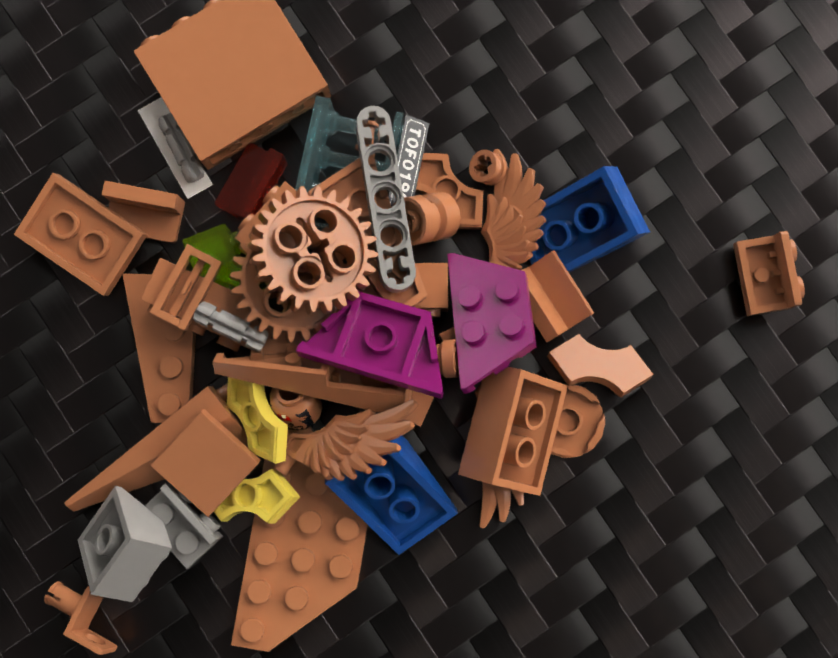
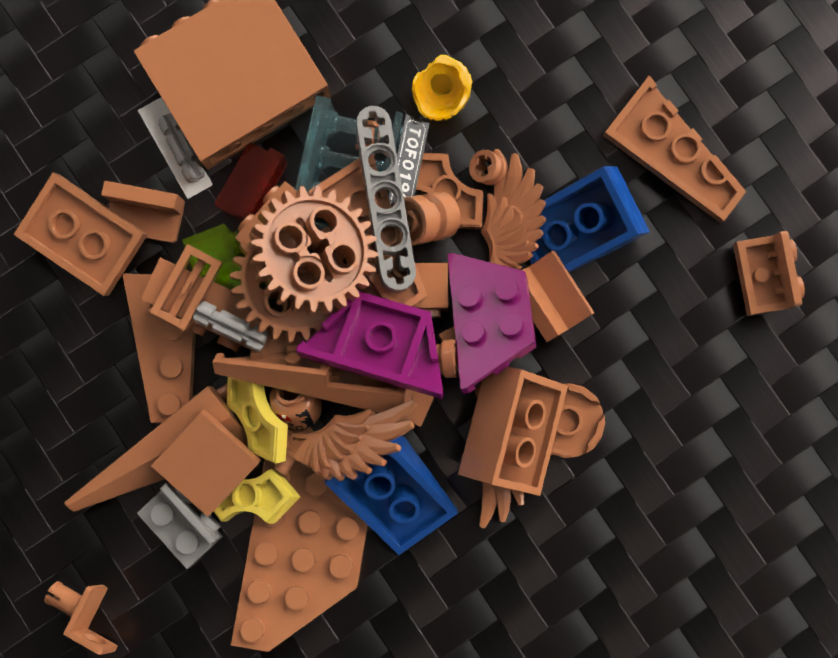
(122, 547): light grey slope -> none
(442, 88): none -> yellow hair
(616, 369): tile -> none
(666, 146): none -> nougat wing

